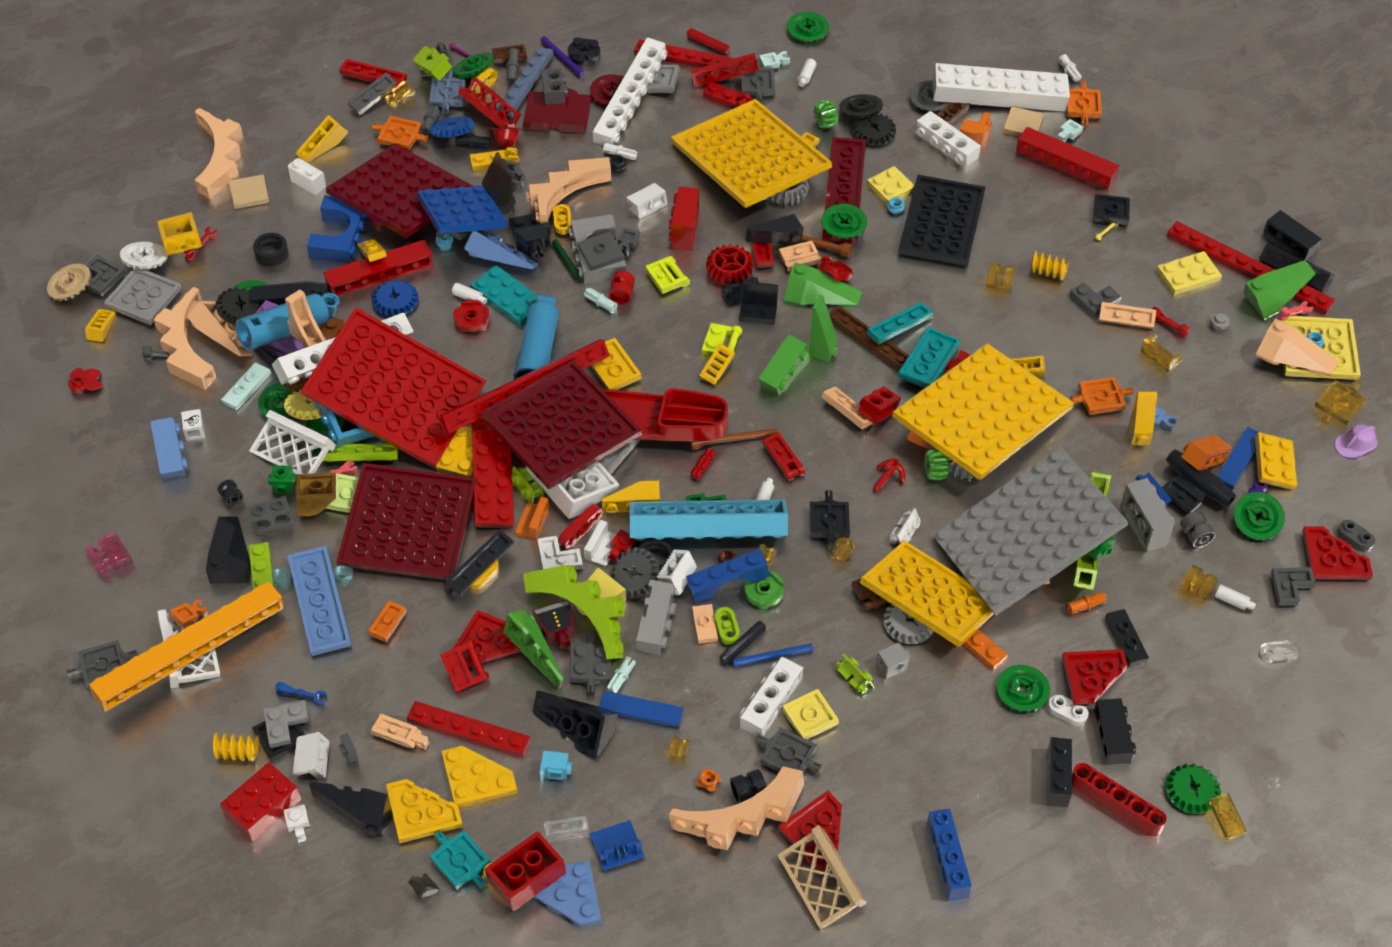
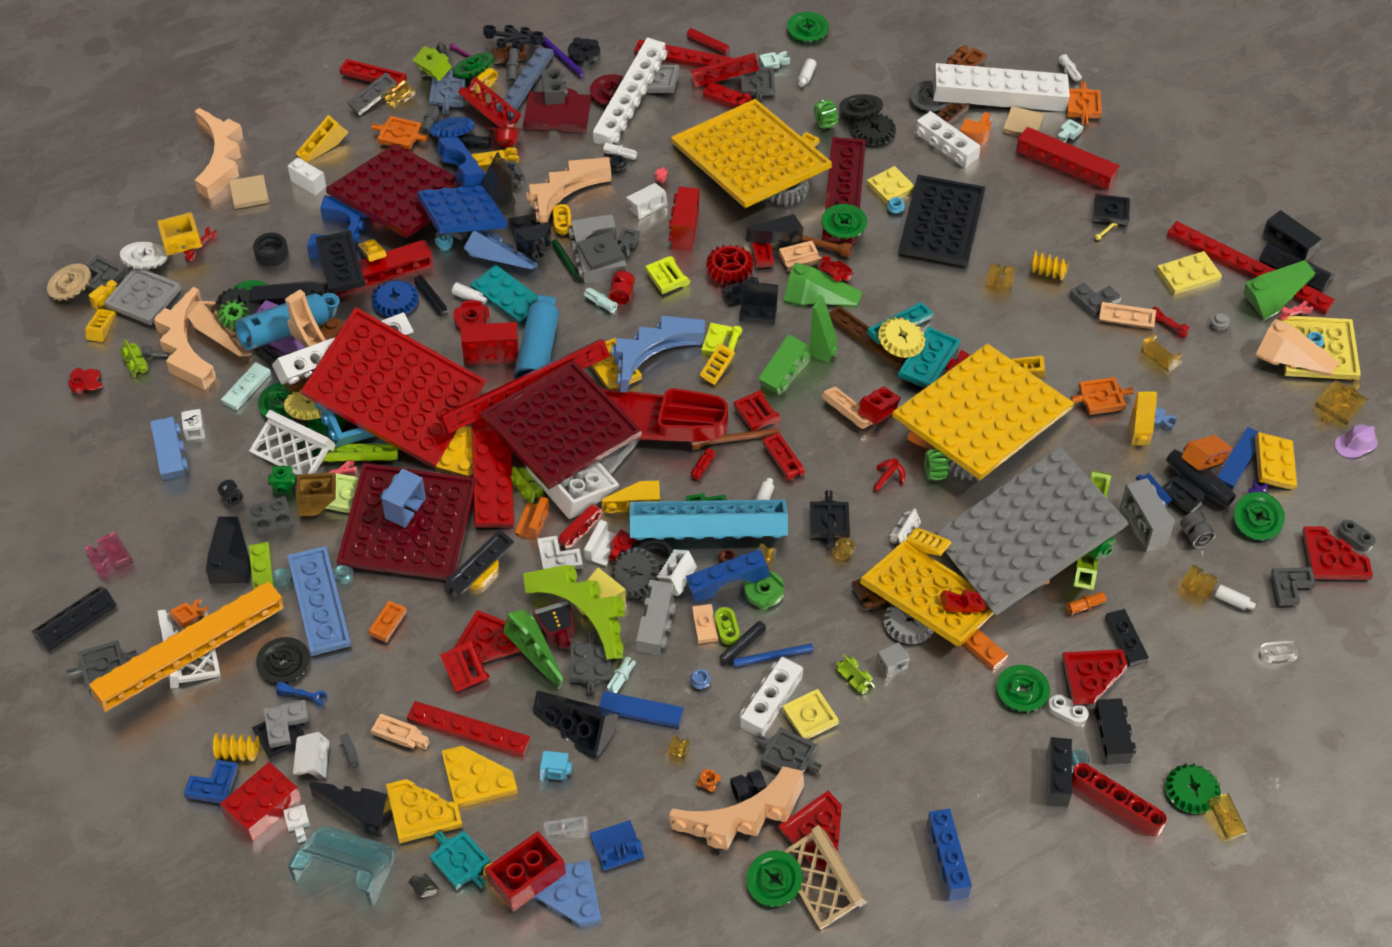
(74, 617): none -> black fence
(101, 294): none -> yellow plate
(133, 358): none -> lime hinge
(215, 788): none -> blue plate
(225, 314): none -> bright green gear
(278, 649): none -> pearl dark grey gear
(340, 261): none -> black plate
(350, 851): none -> clear light blue windscreen
(406, 491): none -> medium blue piece
(430, 294): none -> black axle
(453, 151): none -> blue arch
(489, 343): none -> red brick
(513, 35): none -> black plant
(649, 341): none -> medium blue arch
(661, 175): none -> coral plate
(700, 679): none -> medium blue plate
(752, 413): none -> red plate
(775, 863): none -> green gear
(895, 344): none -> light yellow gear
(927, 541): none -> yellow slope
(965, 603): none -> red slope
(970, 58): none -> dark orange plate
(1079, 756): none -> clear light blue plate

